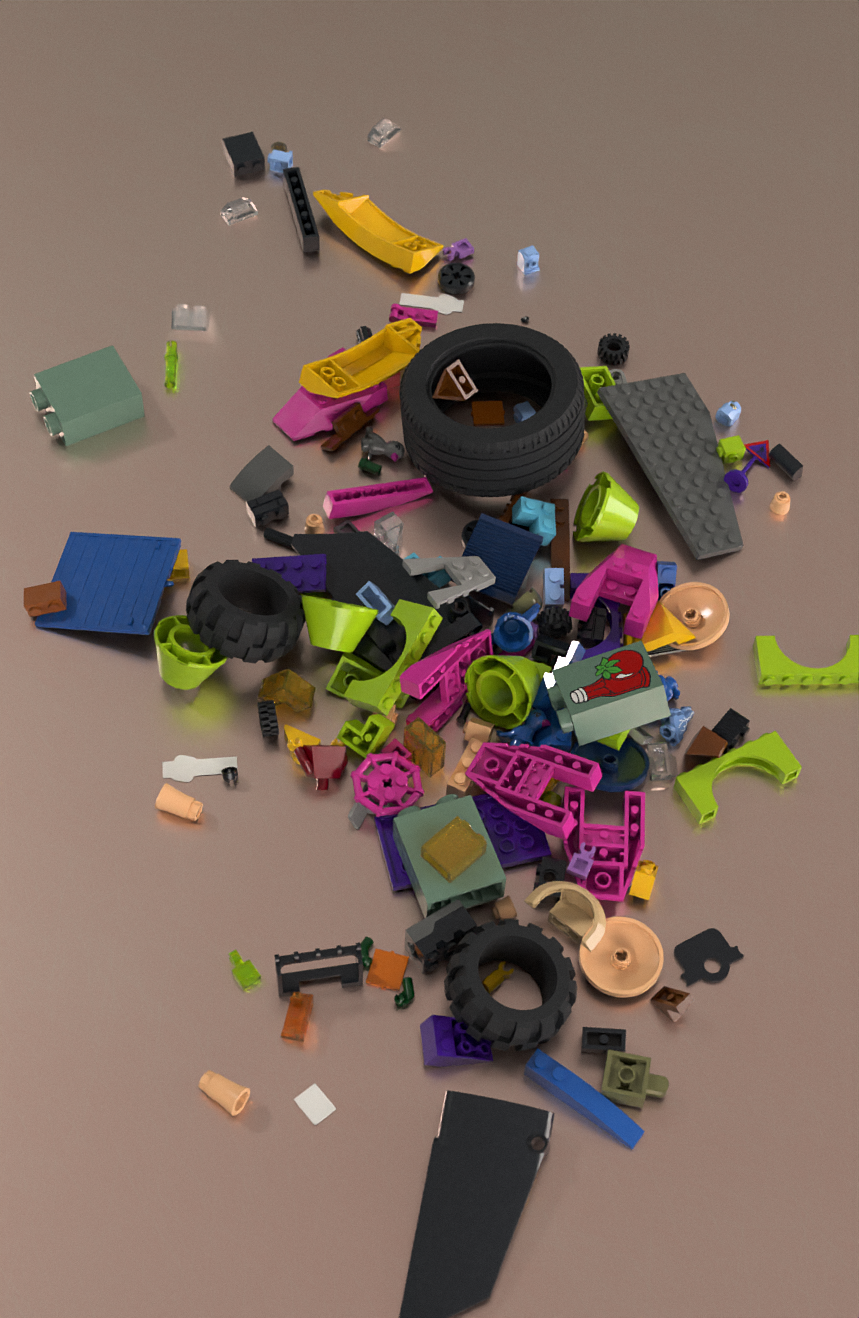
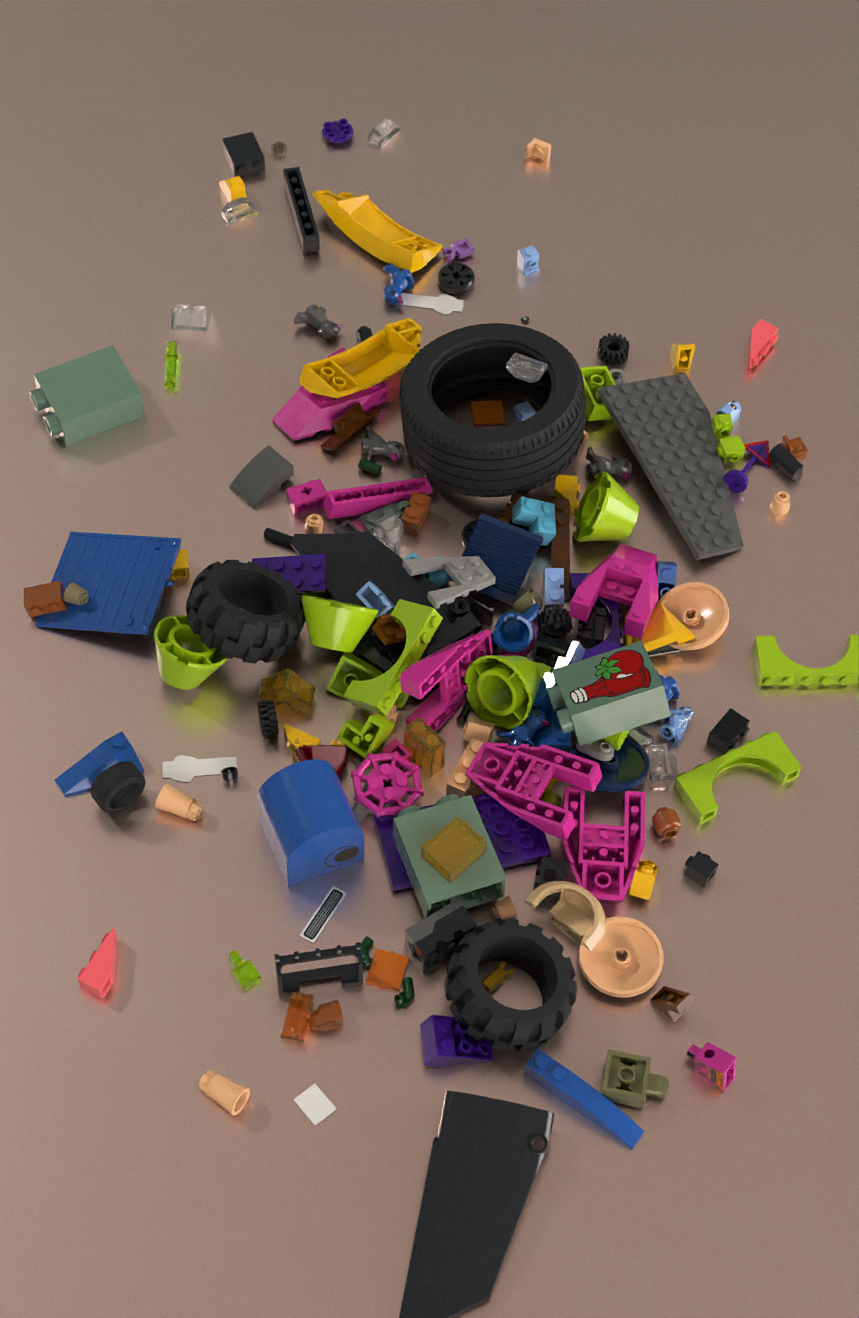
(75, 594): none -> dark tan hat
(84, 772): none -> blue wedge
(100, 971): none -> coral slope
(118, 786): none -> black tyre
(233, 188): none -> yellow slope
(267, 508): black brick -> none
(280, 160): light blue brick -> none
(306, 497): none -> dark pink brick
(309, 821): none -> blue brick
(316, 318): none -> dark grey animal
(323, 914): none -> sticker
(326, 1016): none -> dark orange rock
(337, 131): none -> dark purple dish
(368, 519): none -> sand green hinge
(389, 630): none -> dark orange bracket
(399, 281): none -> blue animal
(415, 513): none -> dark orange piece
(423, 317): dark pink plate -> none
(455, 383): reddish brown slope -> none
(526, 368): none -> clear slope
(538, 148): none -> light nougat bracket
(567, 488): none -> yellow slope
(581, 863): medium lavender plate -> none
(598, 749): none -> light grey plate
(601, 1039): black brick -> none
(619, 466): none -> dark grey animal
(666, 822): none -> dark orange head
(681, 356): none -> yellow slope
(701, 868): none -> black brick
(703, 947): black piece -> none
(706, 744): reddish brown slope -> none
(714, 1065): none -> dark pink torso
(722, 426): none -> lime brick
(761, 338): none -> coral slope
(794, 446): none -> dark orange bracket

